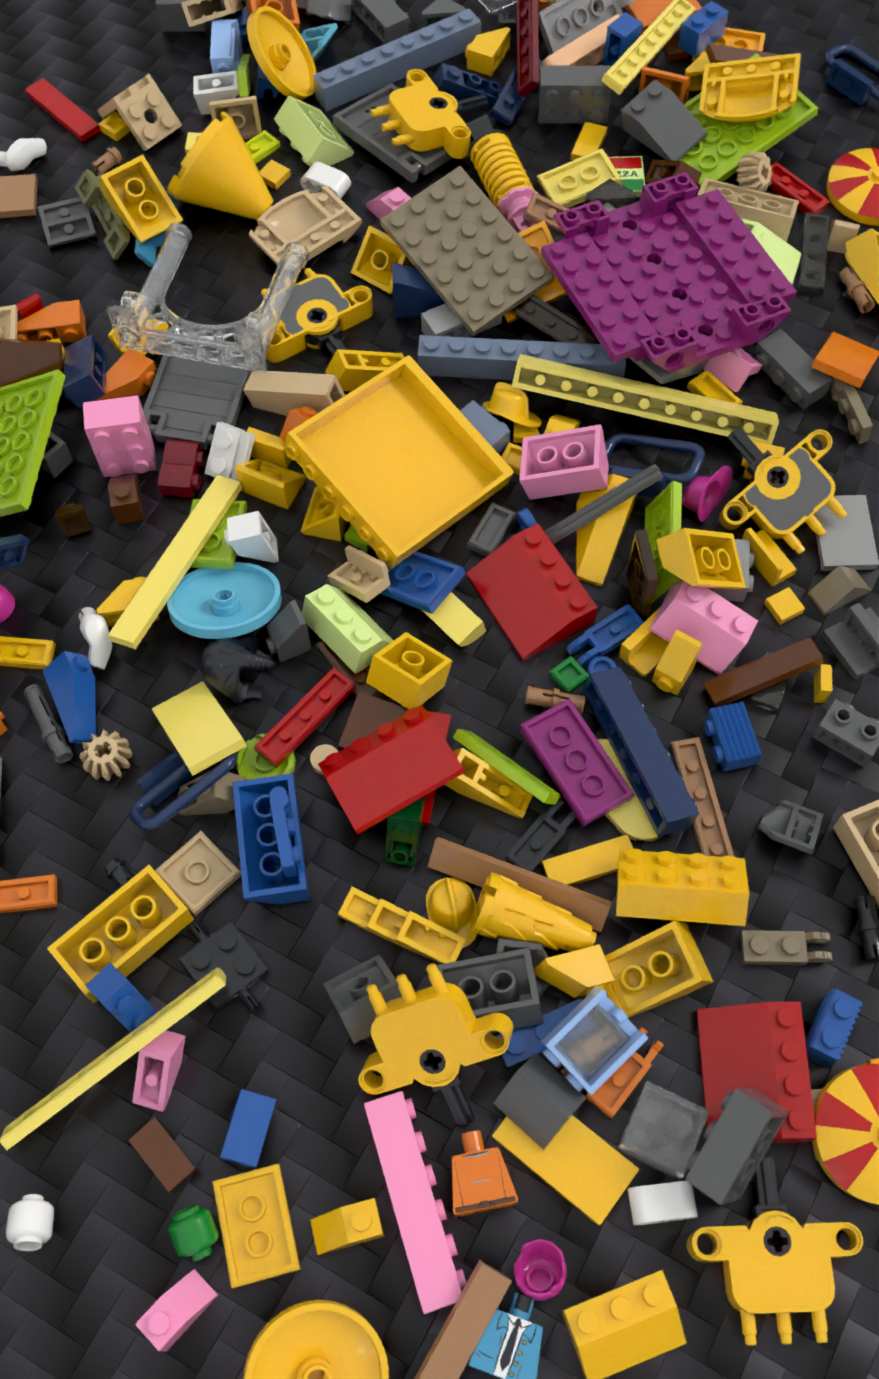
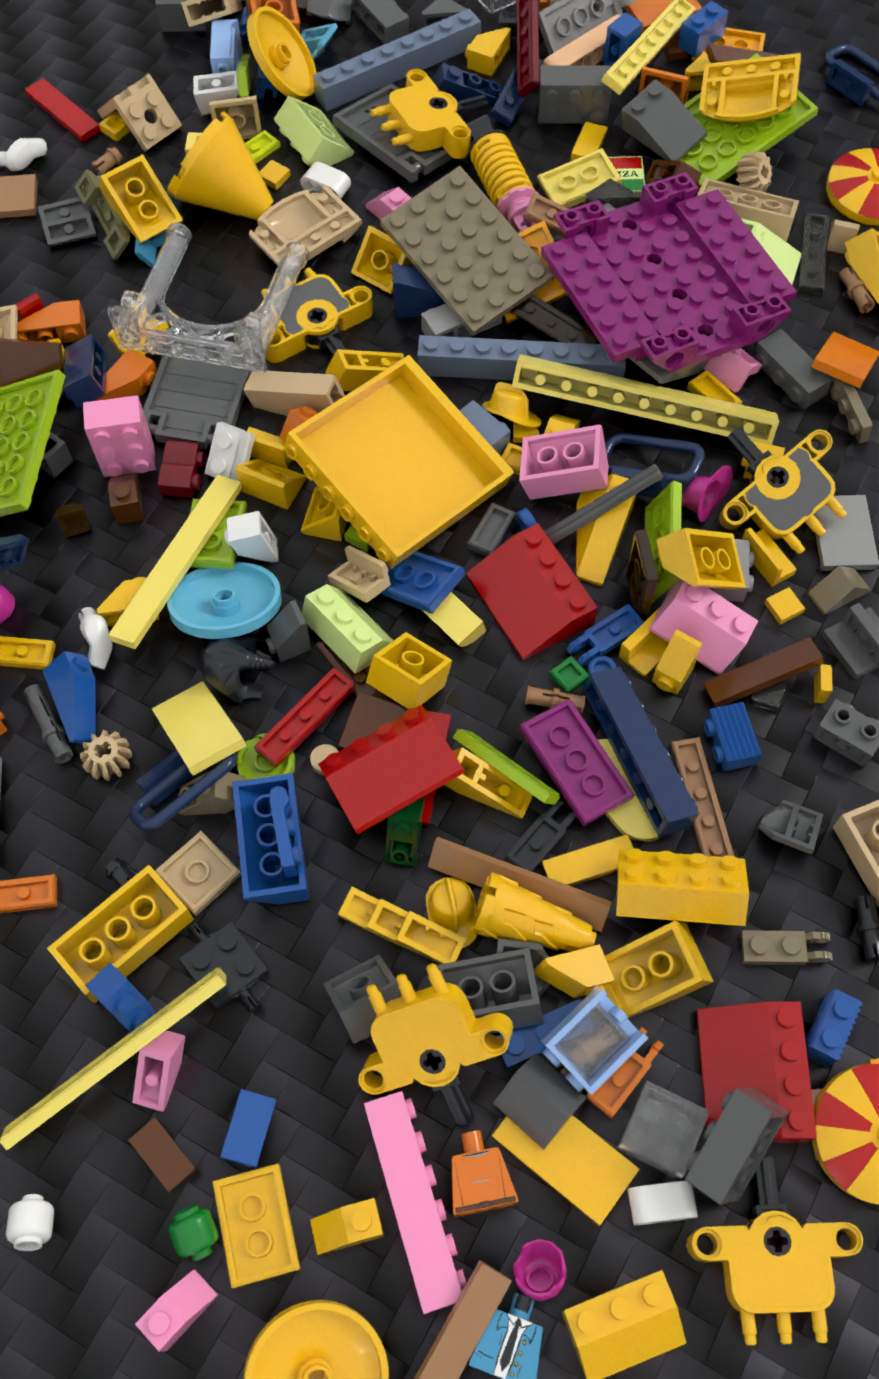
(792, 187): red tile -> none

